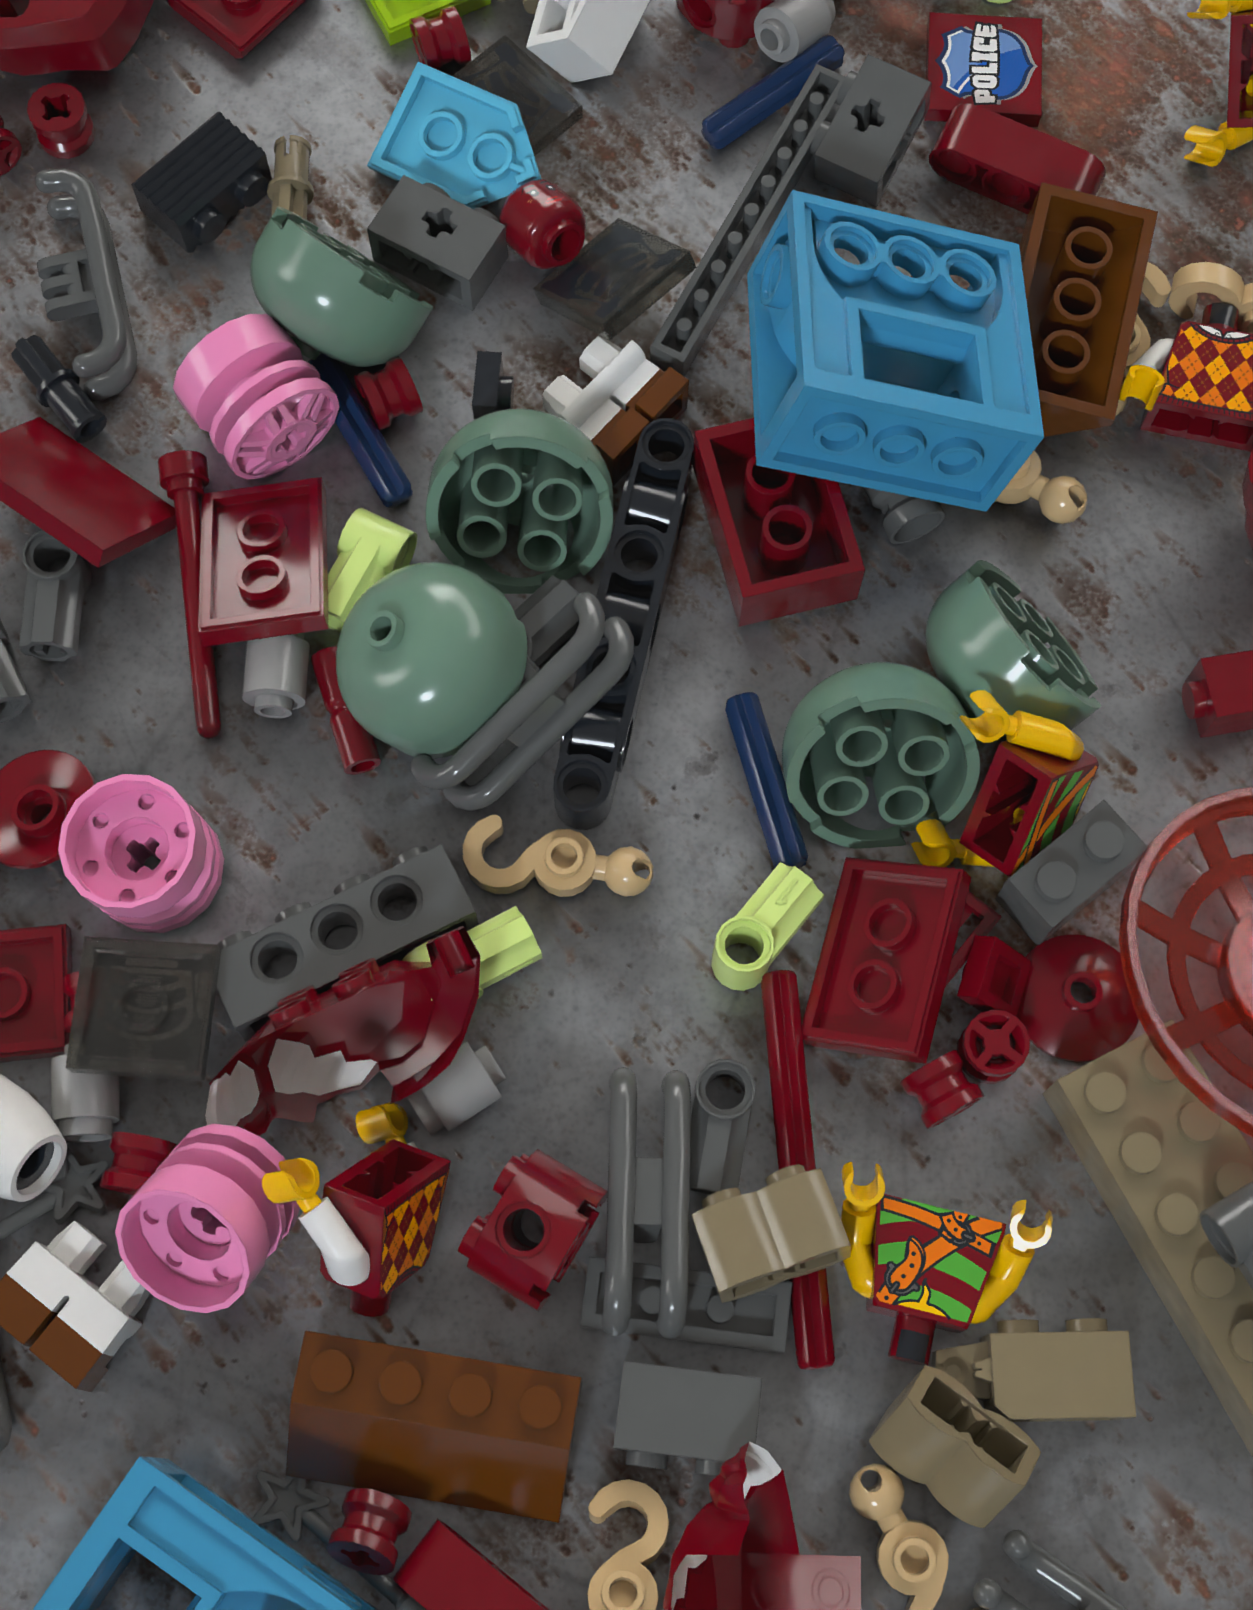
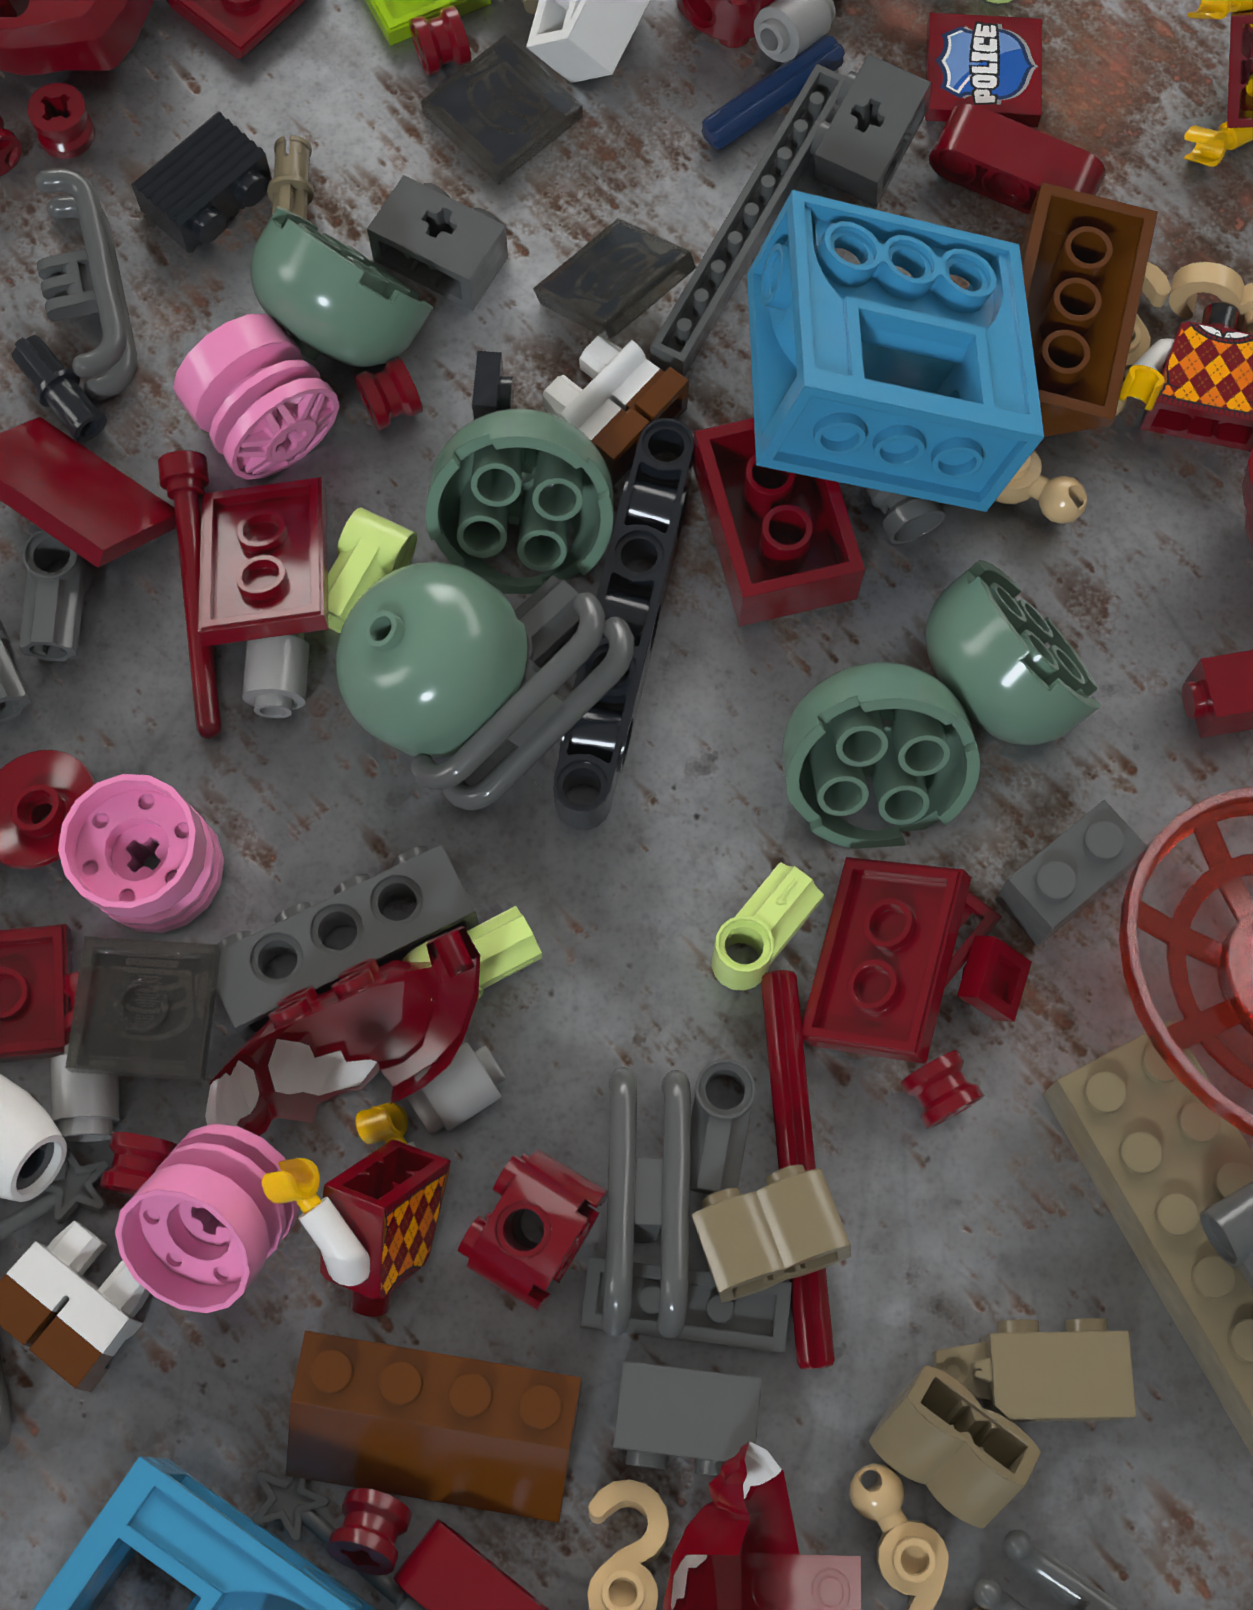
(354, 743): dark red piece -> none
(364, 436): dark blue axle -> none
(456, 139): medium azure tile -> none
(543, 224): dark red head -> none
(559, 860): tan piece -> none
(766, 780): dark blue axle -> none
(931, 1262): torso -> none
(1001, 1036): dark red wheel -> none
(1025, 797): torso -> none
(1058, 1021): dark red dish -> none

